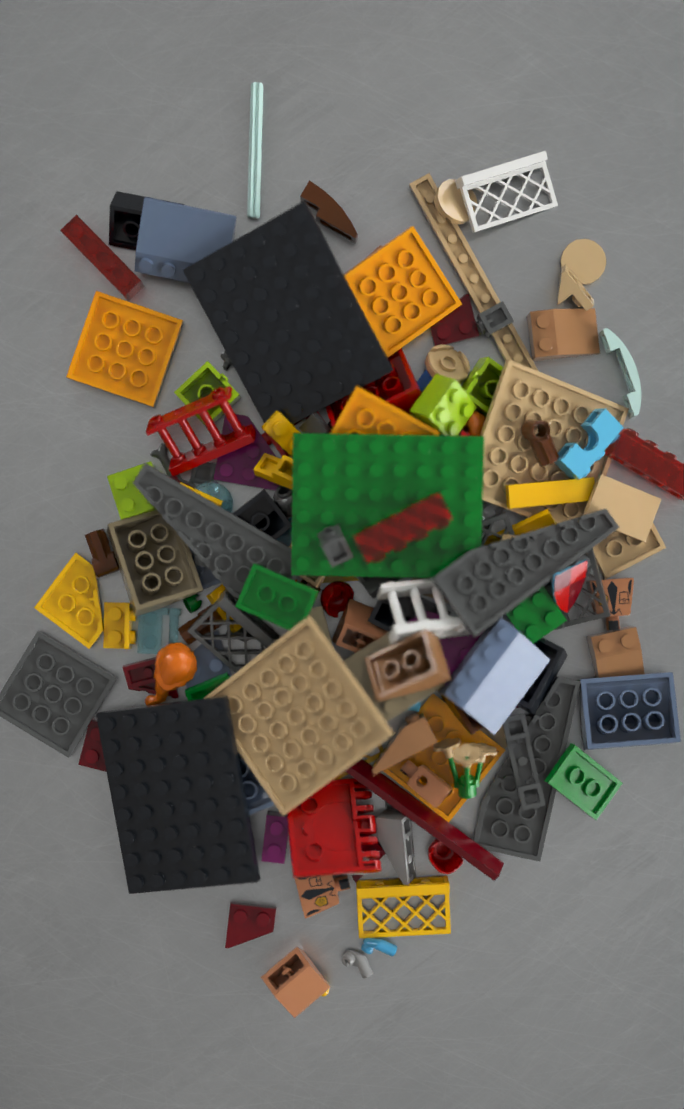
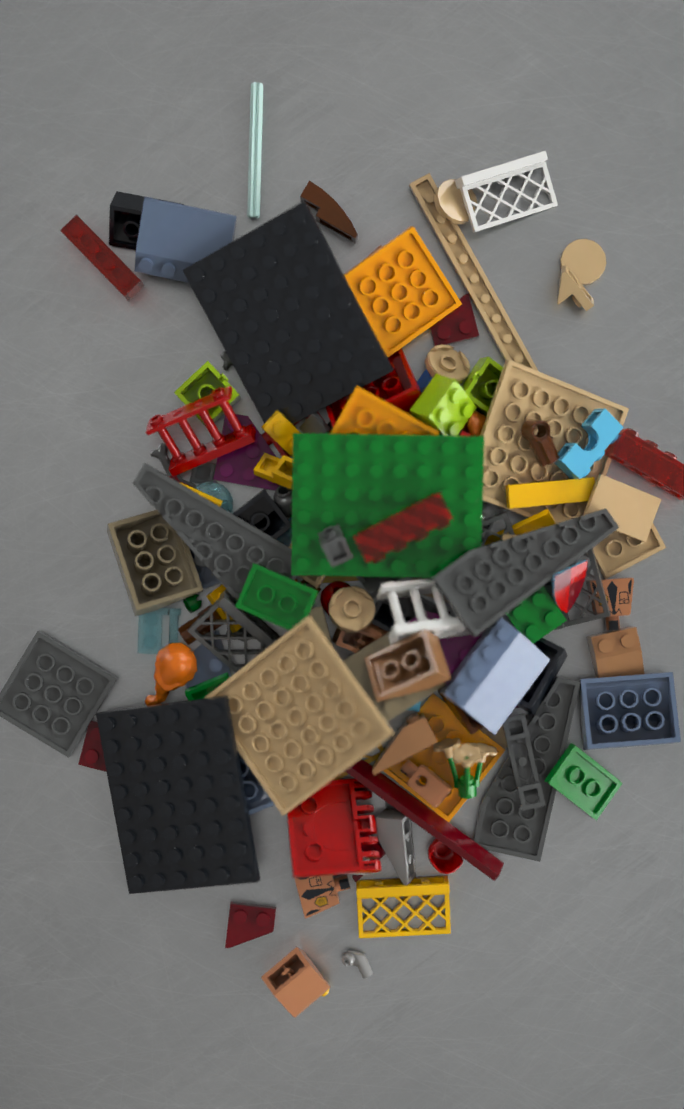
(75, 601): yellow plate -> none
(103, 556): reddish brown piece -> none
(118, 625): yellow bracket -> none
(124, 349): light orange plate -> none
(126, 496): lime brick -> none
(141, 677): dark red wing -> none
(275, 838): magenta brick -> none
(351, 609): none -> tan tile
(378, 944): dark azure arm -> none
(493, 319): dark grey bracket -> none
(562, 333): medium nougat slope -> none
(614, 344): light aqua slope -> none

